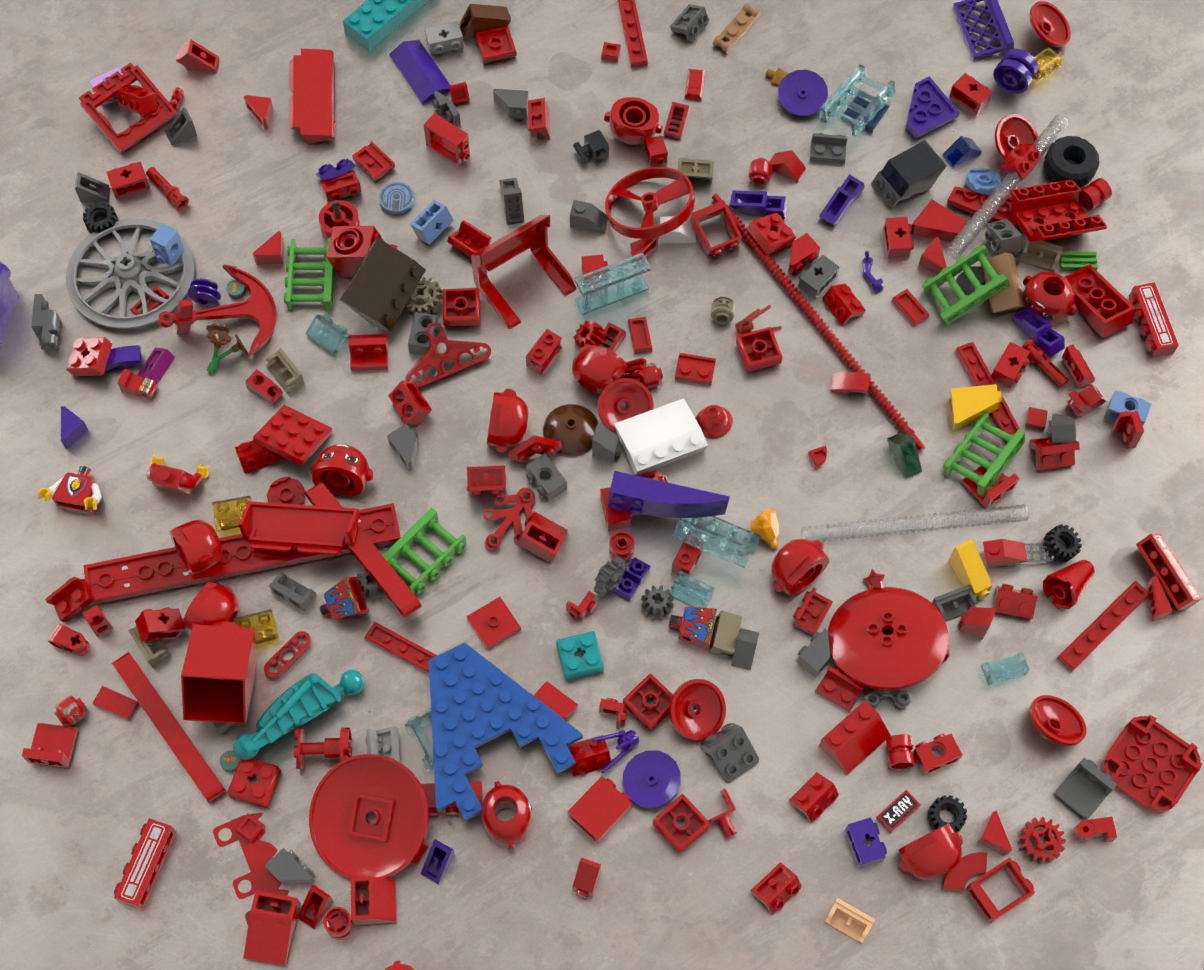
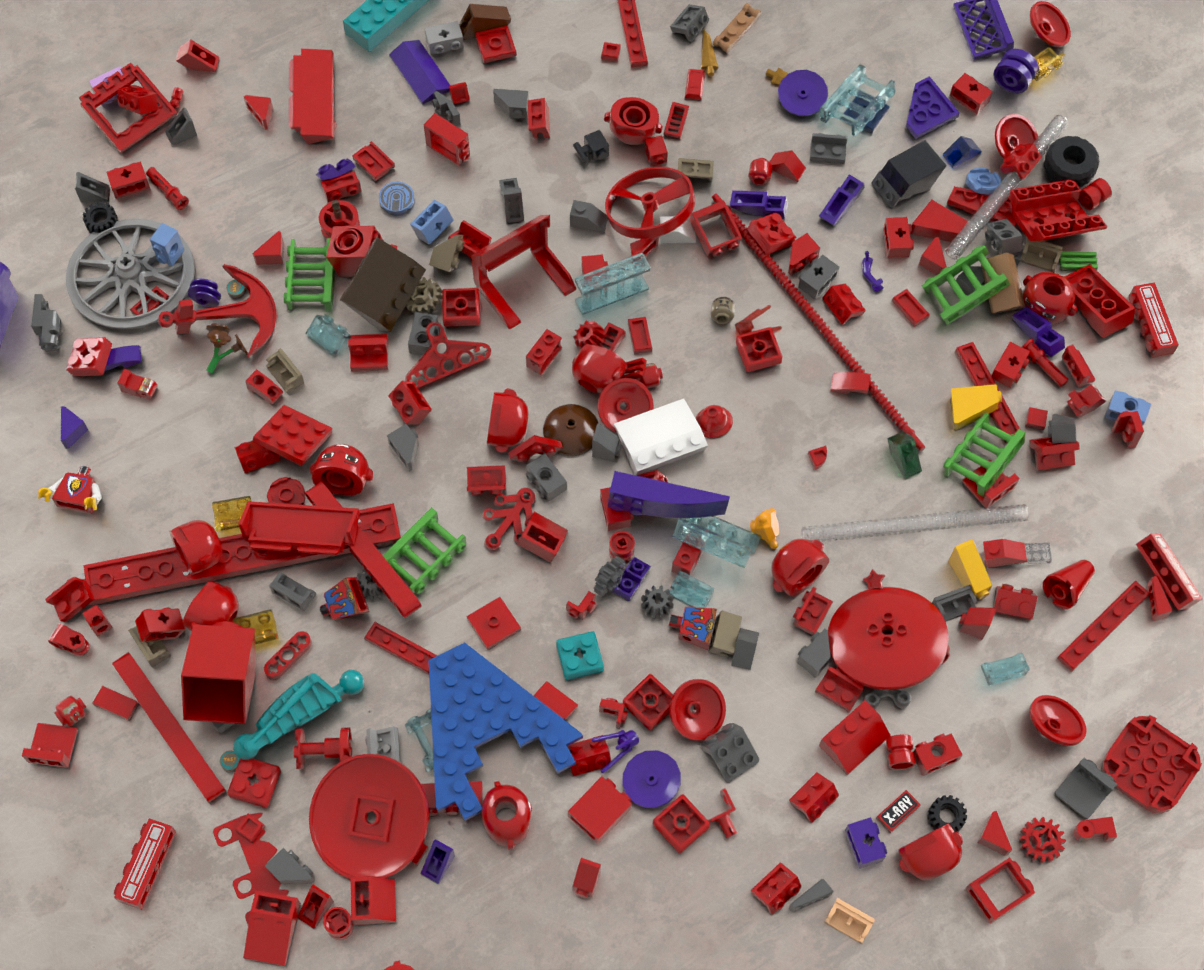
(156, 364): magenta slope -> none
(173, 478): red torso -> none
(446, 254): none -> dark tan slope
(695, 369): red plate -> none
(708, 56): none -> pearl gold bar
(816, 893): none -> dark grey slope
(969, 866): red tile -> none
(1056, 549): black tyre -> none

